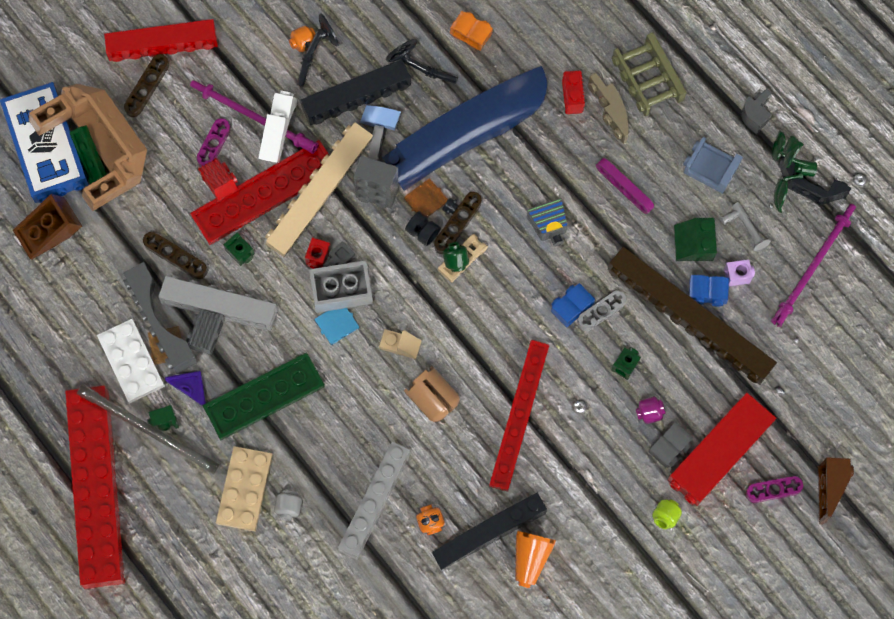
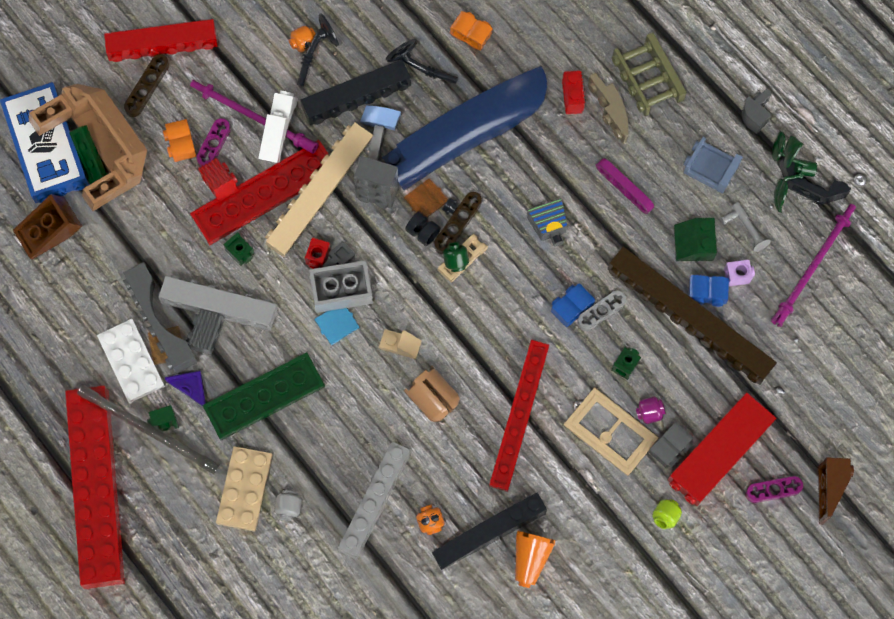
(176, 253): dark brown beam -> none
(180, 140): none -> orange brick
(611, 431): none -> tan door

